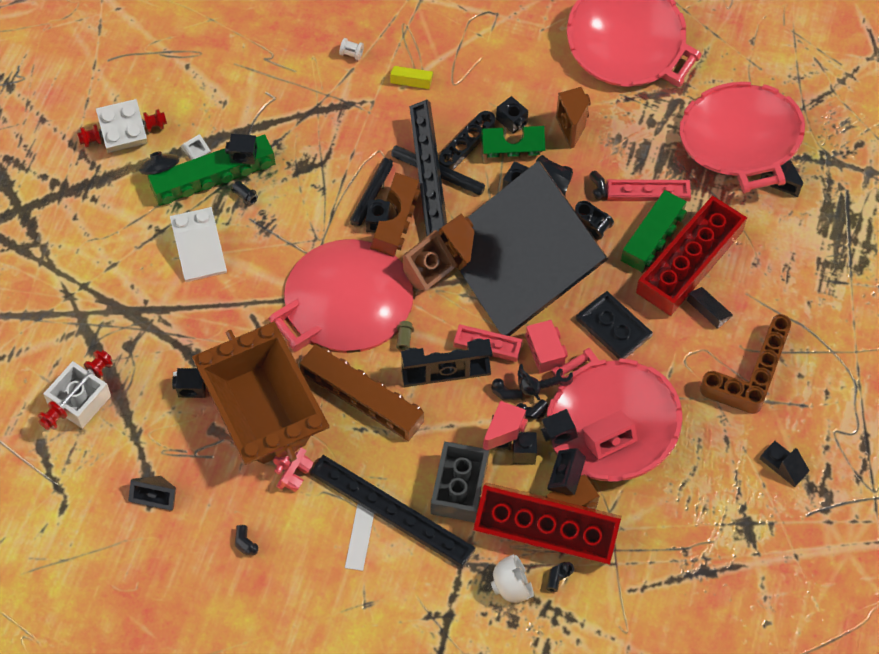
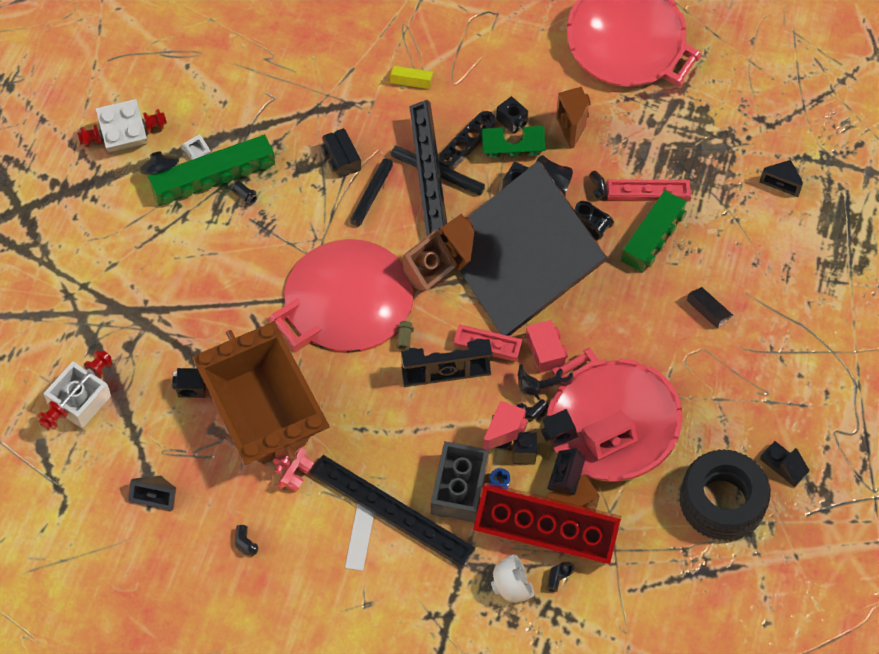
(198, 244): white slope -> none
(242, 148): black brick -> none
(341, 153): none -> black brick
(351, 49): white bush -> none
(362, 392): dark orange brick -> none
(376, 207): black brick -> none
(388, 233): dark orange arch -> none
(503, 392): black arm -> none
(504, 475): none -> blue bush
(614, 325): black tile -> none
(691, 255): red brick -> none
(737, 470): none -> black tyre
(743, 132): coral dish -> none
(763, 372): dark orange beam -> none

